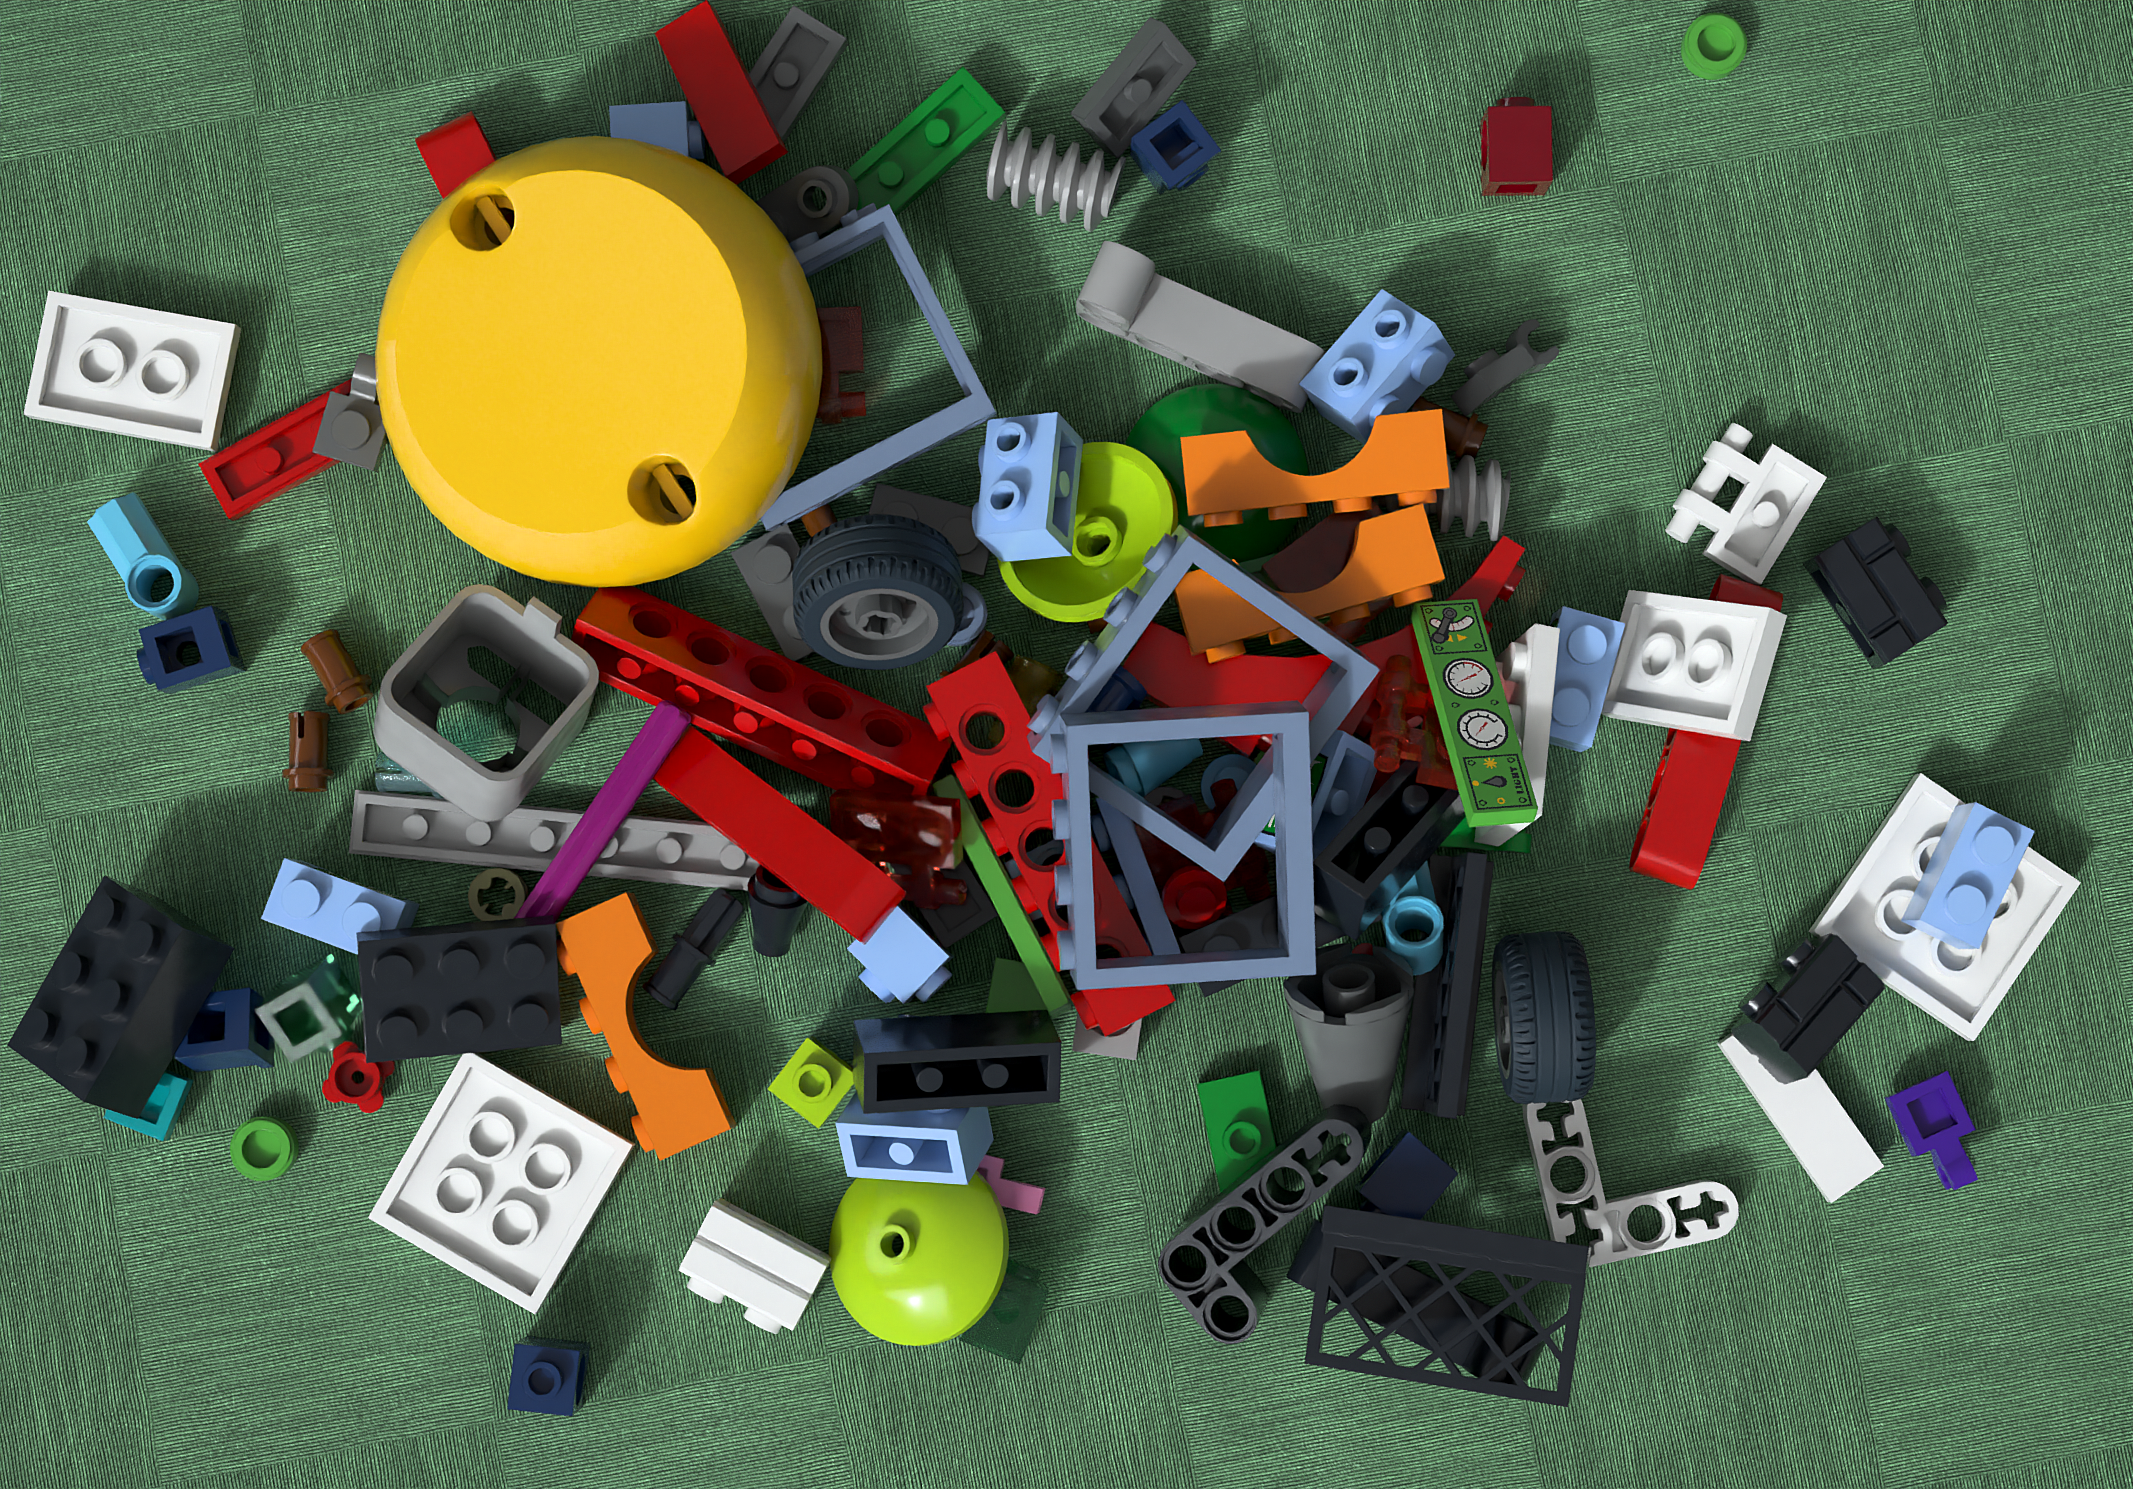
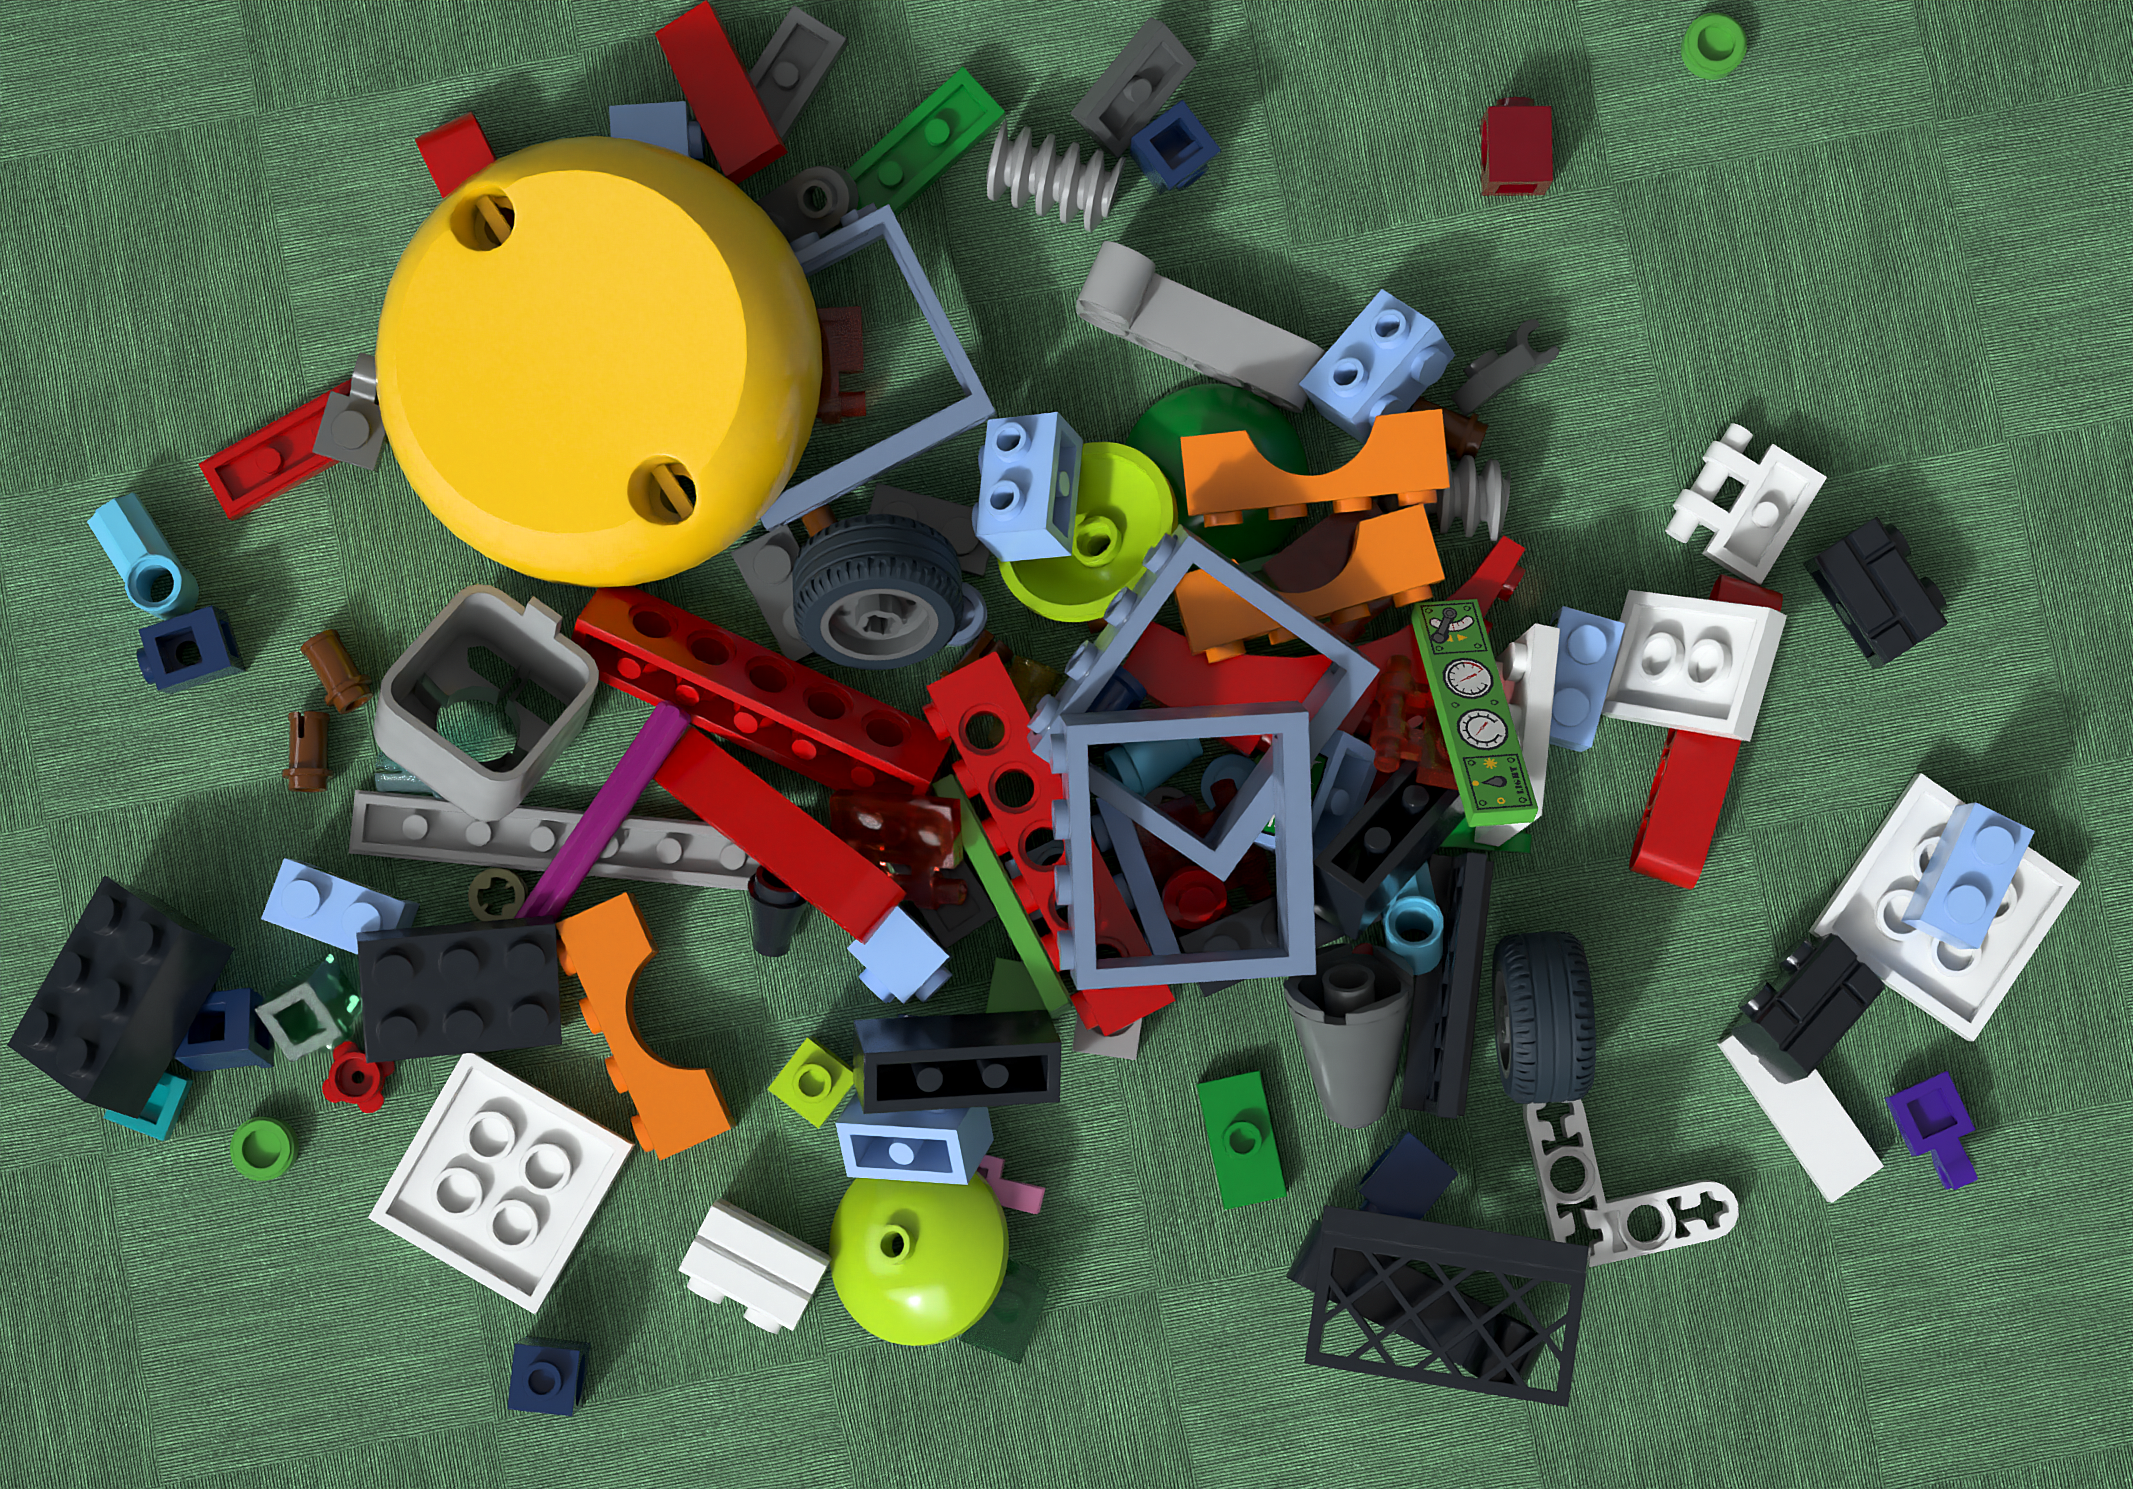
(132, 371): white plate -> none
(695, 948): black axle -> none
(1271, 1209): black beam -> none

